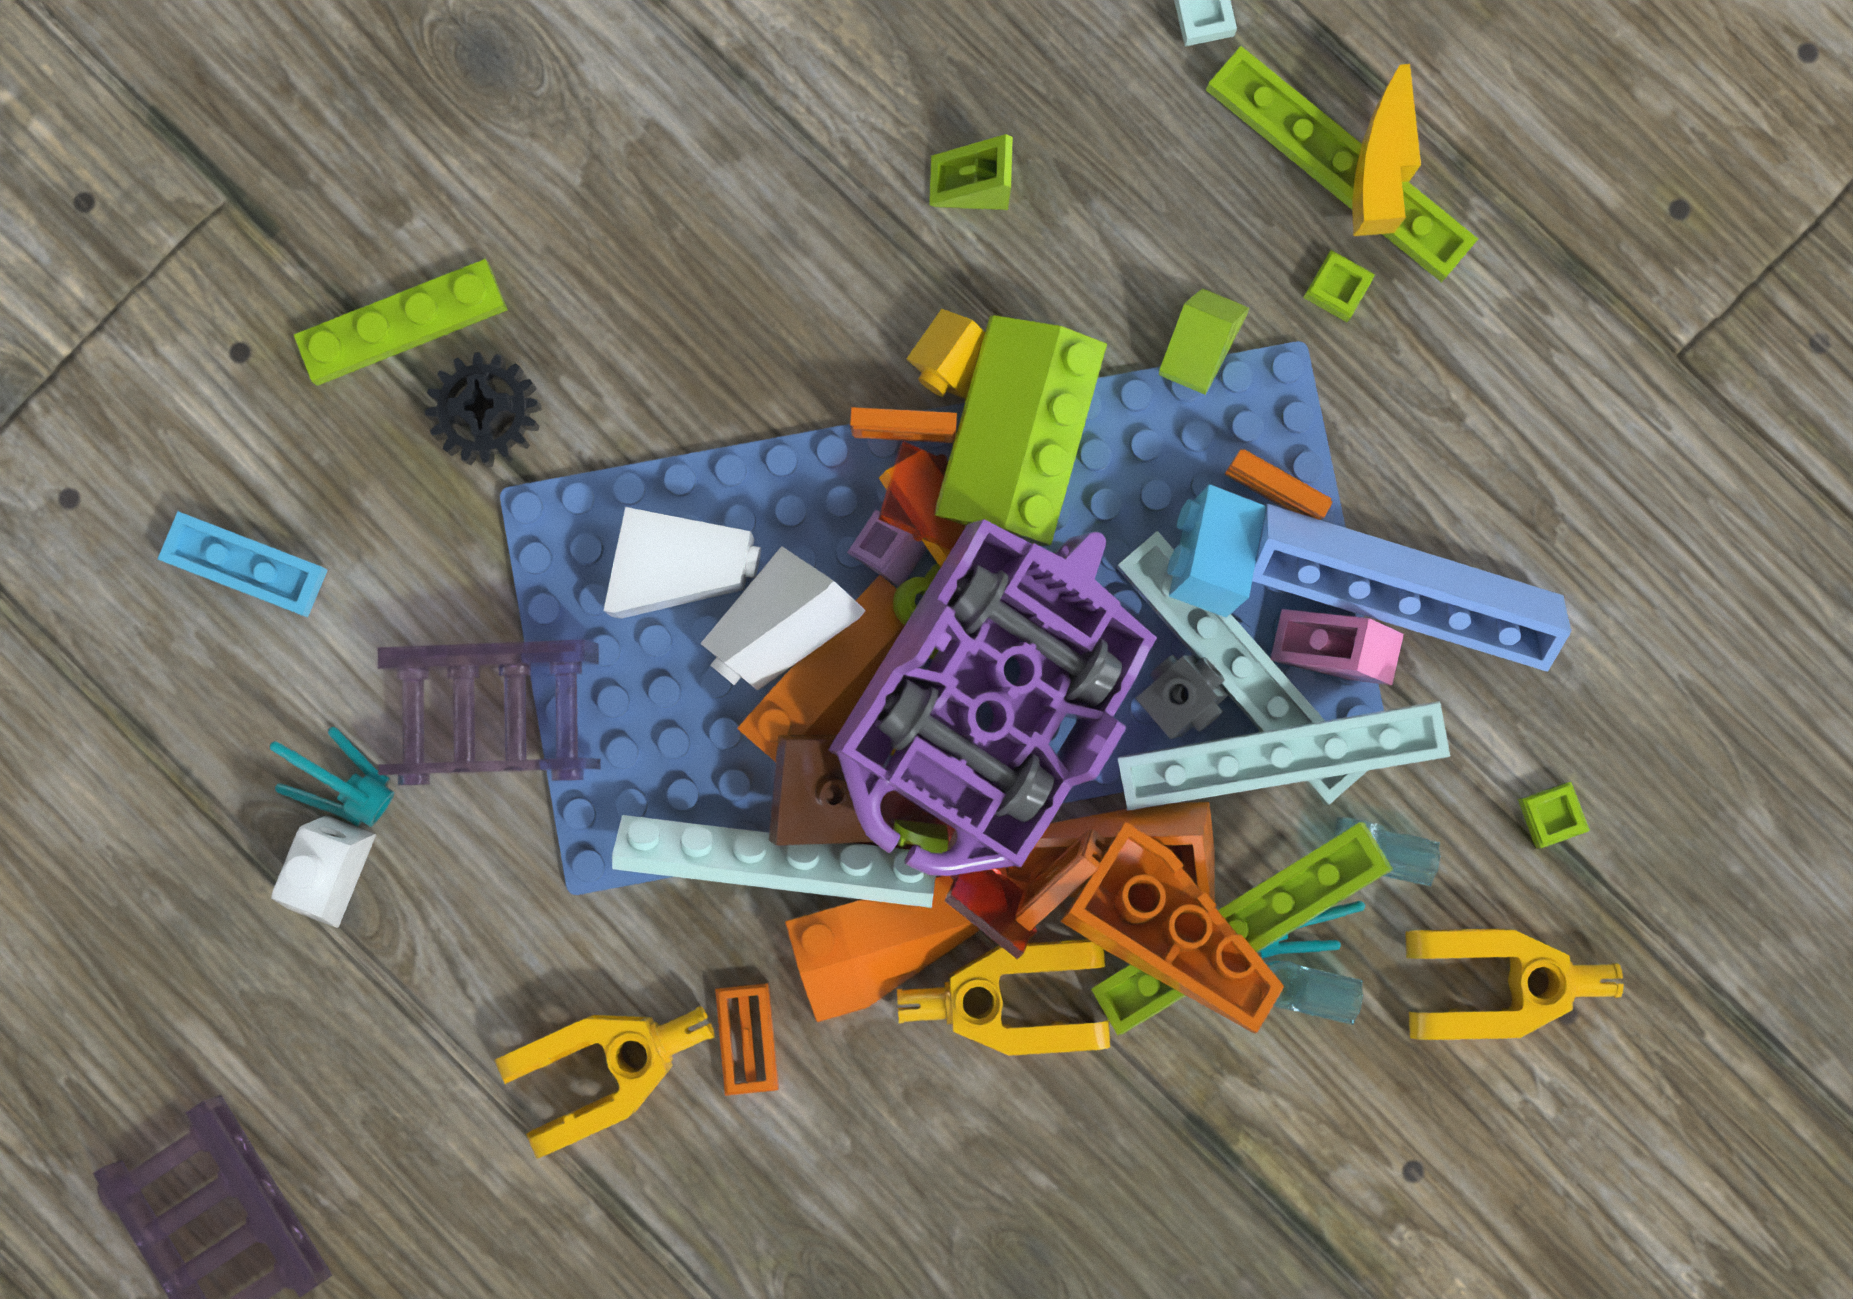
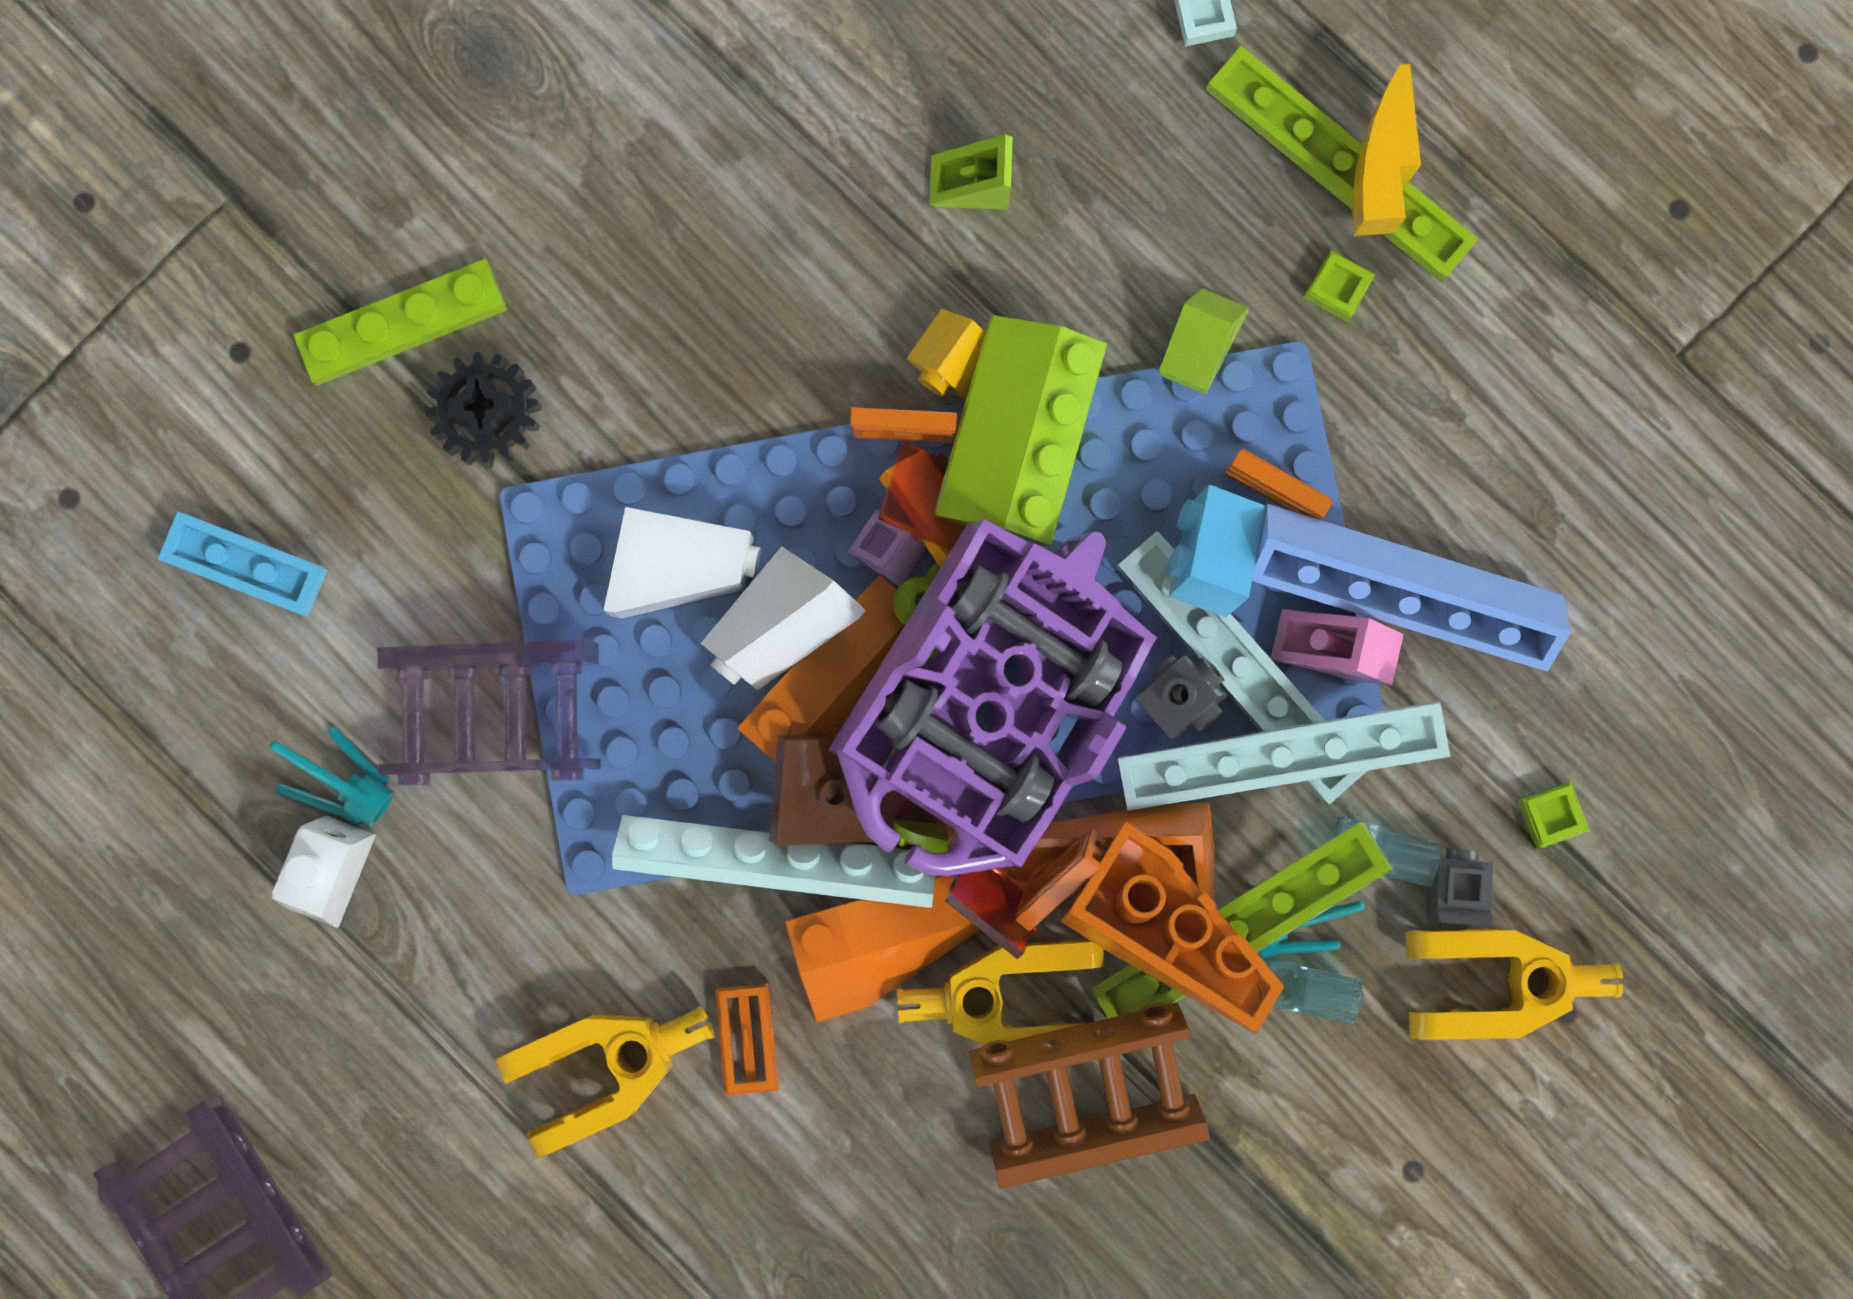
(1100, 1139): none -> dark orange fence
(1461, 890): none -> dark grey window

